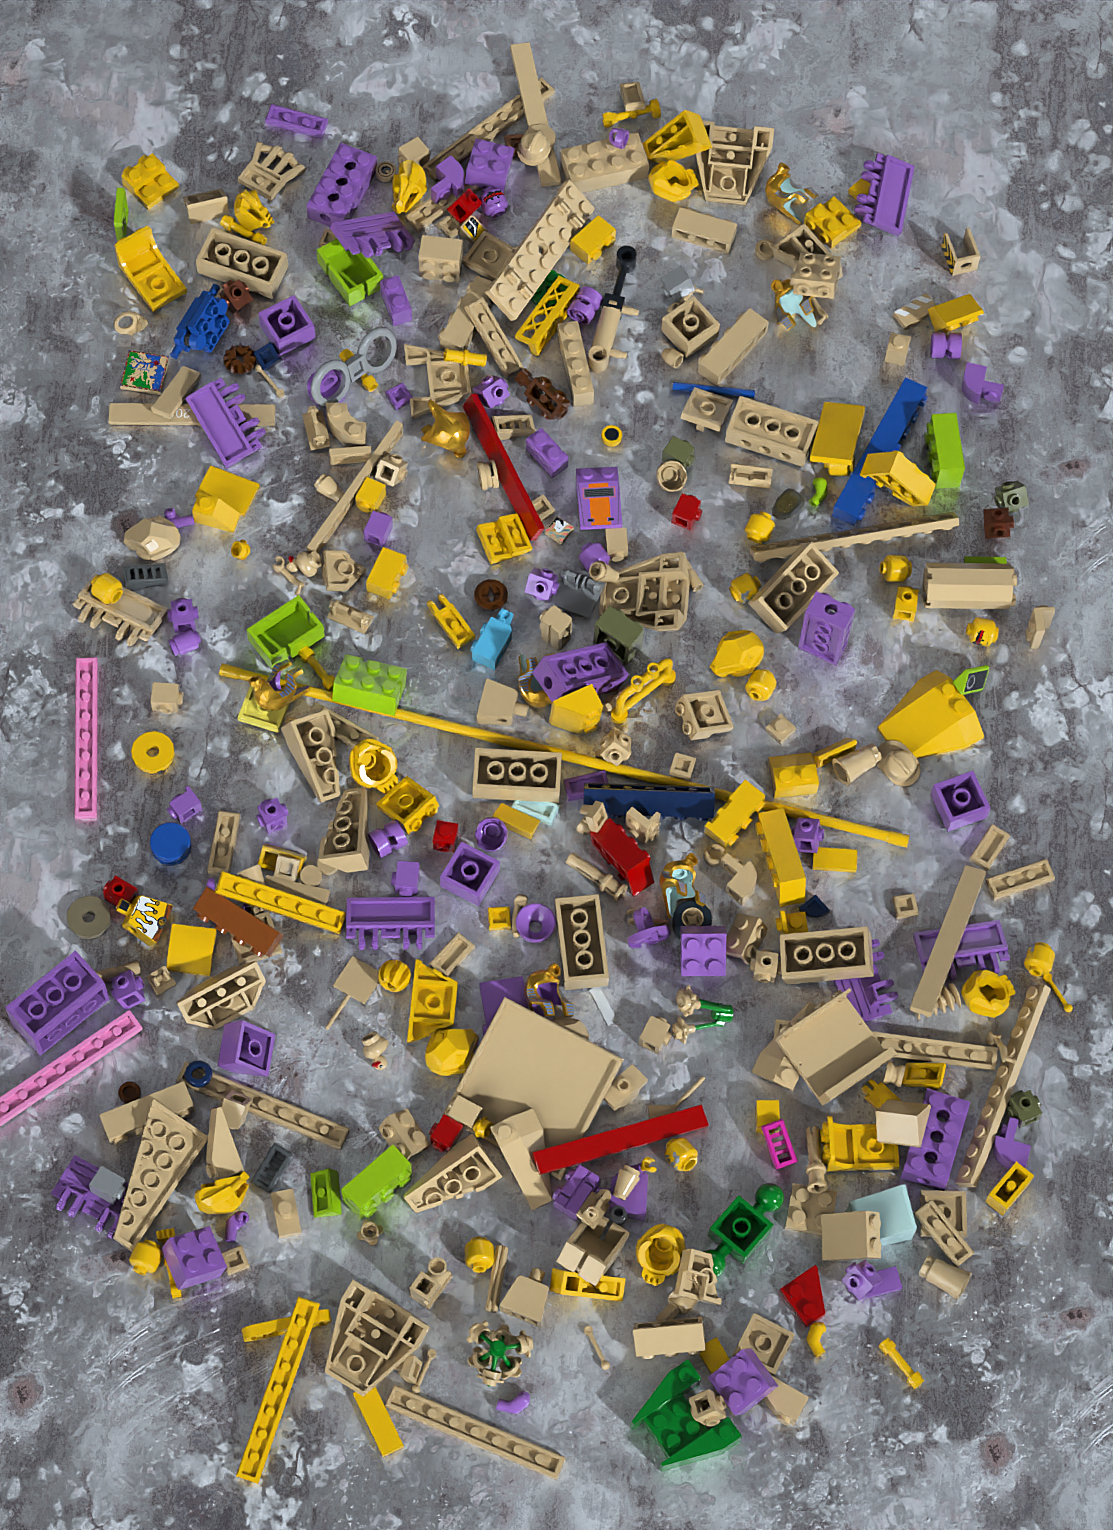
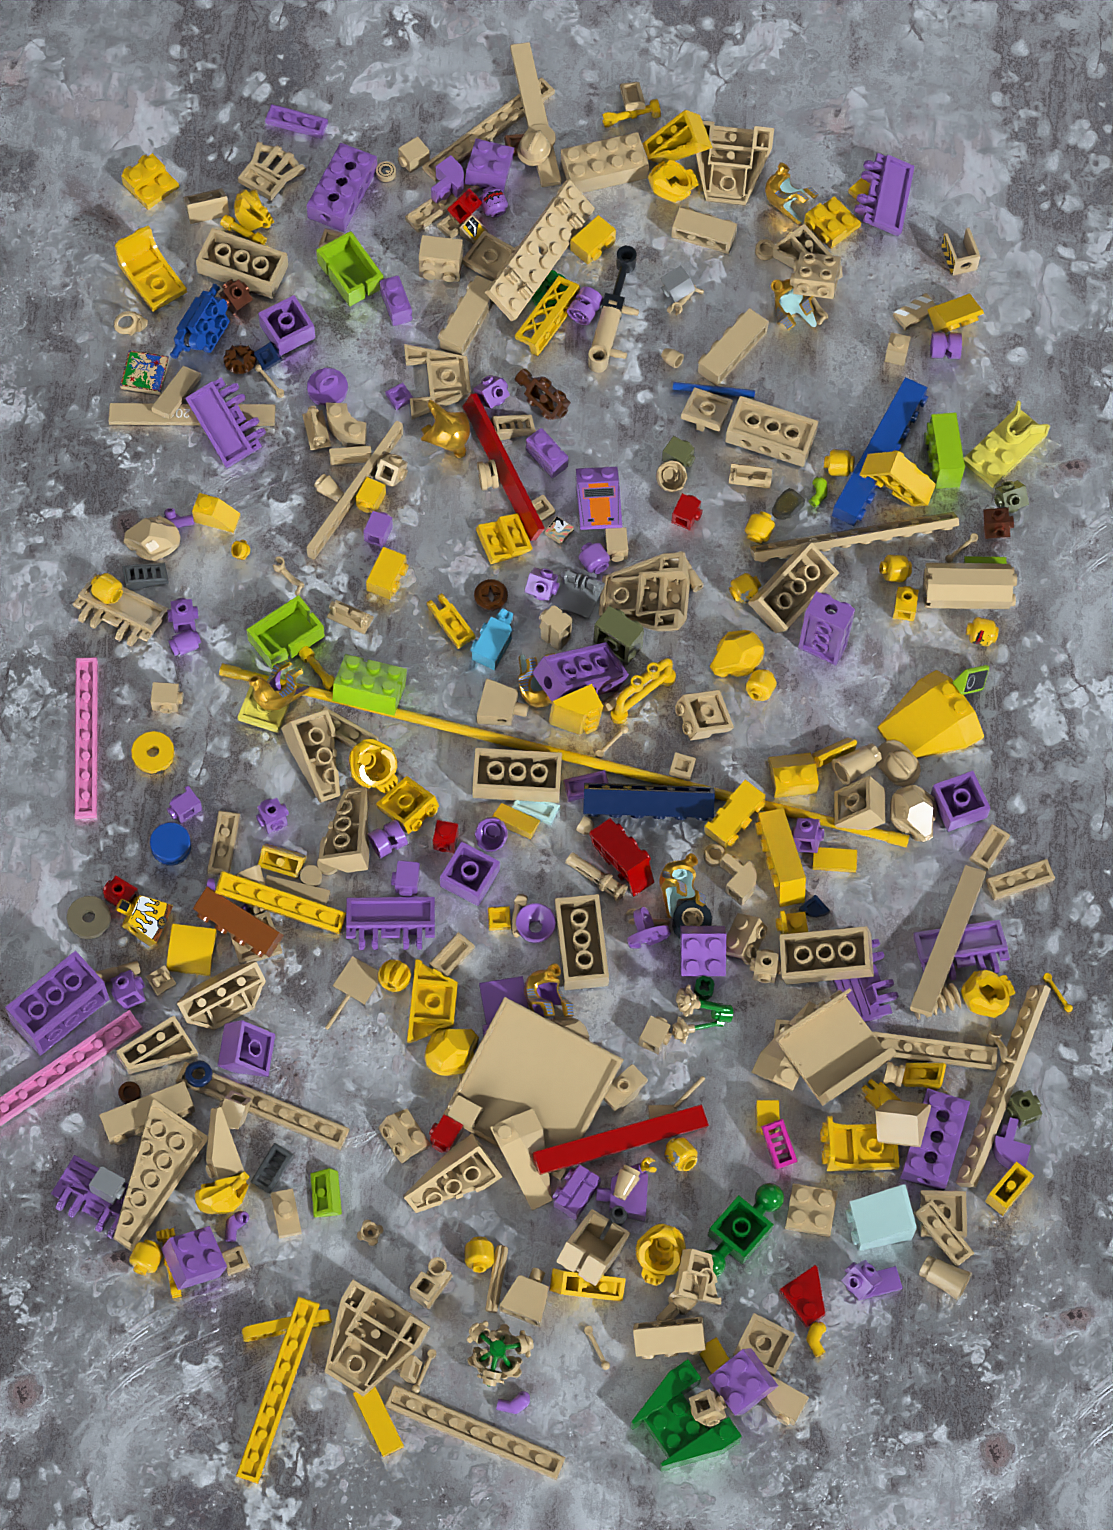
(121, 214): lime tile -> none
(157, 1047): none -> tan wedge
(229, 488): yellow piece -> none
(286, 867): tan tile -> none
(306, 562): tan animal -> none
(340, 570): tan plate -> none
(354, 366): light grey bar -> none
(368, 382): yellow bar -> none
(373, 234): medium lavender hinge -> none
(373, 1048): tan animal -> none
(377, 1183): lime piece -> none
(408, 181): yellow helmet -> none
(465, 357): yellow pin -> none
(482, 1127): yellow plate -> none
(494, 337): tan tile -> none
(575, 363): tan brick -> none
(594, 815): tan tile -> none
(594, 1207): tan hinge -> none
(602, 572): tan cone -> none
(603, 1005): white sticker -> none
(611, 436): yellow tile -> none
(615, 746): tan brick -> none
(621, 137): medium lavender tile -> none
(641, 827): tan bracket -> none
(690, 327): tan brick -> none
(704, 981): none -> dark green bush
(780, 729): tan plate -> none
(815, 1168): tan pin -> none
(837, 433): yellow tile -> none
(851, 1236): tan brick -> none
(860, 805): none -> tan slope
(905, 906): tan tile -> none
(913, 812): none -> tan helmet
(914, 1378): yellow bar -> none
(973, 538): none -> tan hinge
(976, 387): medium lavender brick -> none
(1005, 446): none -> light yellow plate
(1039, 621): tan bracket -> none
(1039, 959): yellow head -> none

